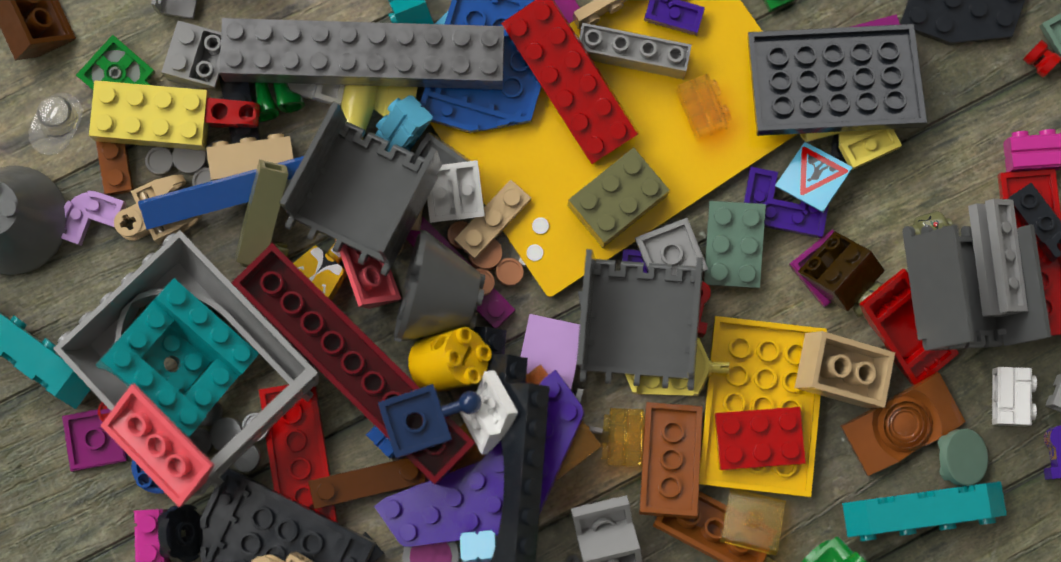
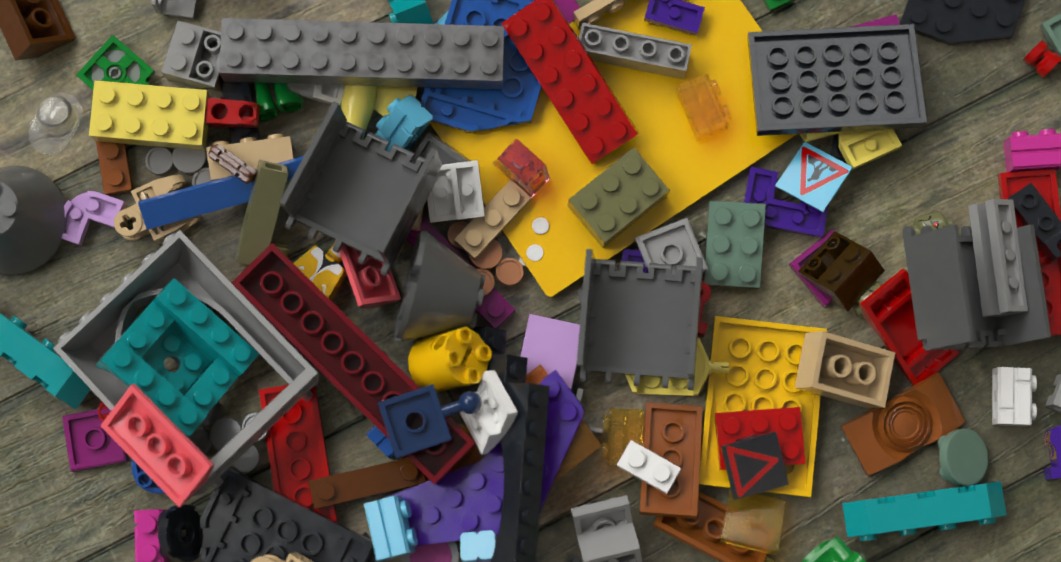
(232, 163): none -> axle
(390, 528): none -> medium azure brick
(522, 167): none -> clear pink torso
(648, 467): none -> white plate
(754, 464): none -> black piece

